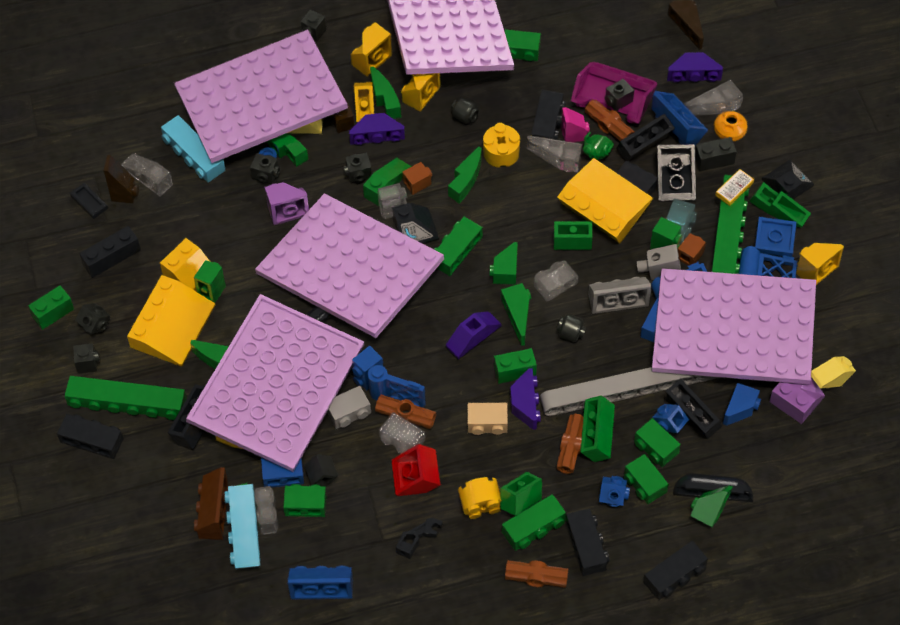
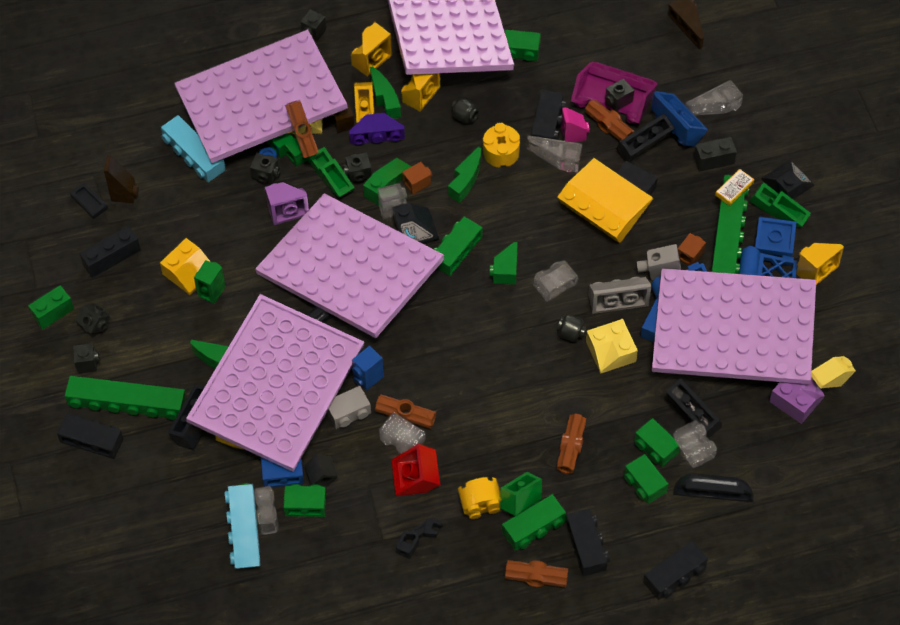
(148, 173): clear slope -> none
(170, 321): yellow slope -> none
(212, 505): reddish brown slope -> none
(306, 139): none -> dark orange piece
(320, 582): blue slope -> none
(331, 173): none -> green slope
(382, 383): blue piece -> none
(472, 332): dark purple slope -> none
(487, 418): tan brick -> none
(514, 364): green brick -> none
(517, 307): green slope -> none
(525, 399): dark purple slope -> none
(573, 235): green brick -> none
(597, 146): green hair -> none
(597, 428): green brick -> none
(611, 346): none -> light yellow slope
(613, 389): light grey beam -> none
(614, 491): blue brick -> none
(665, 234): green brick -> none
(671, 417): blue brick -> none
(676, 172): black slope -> none
(683, 215): clear light blue brick -> none
(694, 68): dark purple slope -> none
(695, 444): none -> clear brick
(710, 505): green slope -> none
(724, 129): light orange piece -> none
(742, 404): blue slope -> none

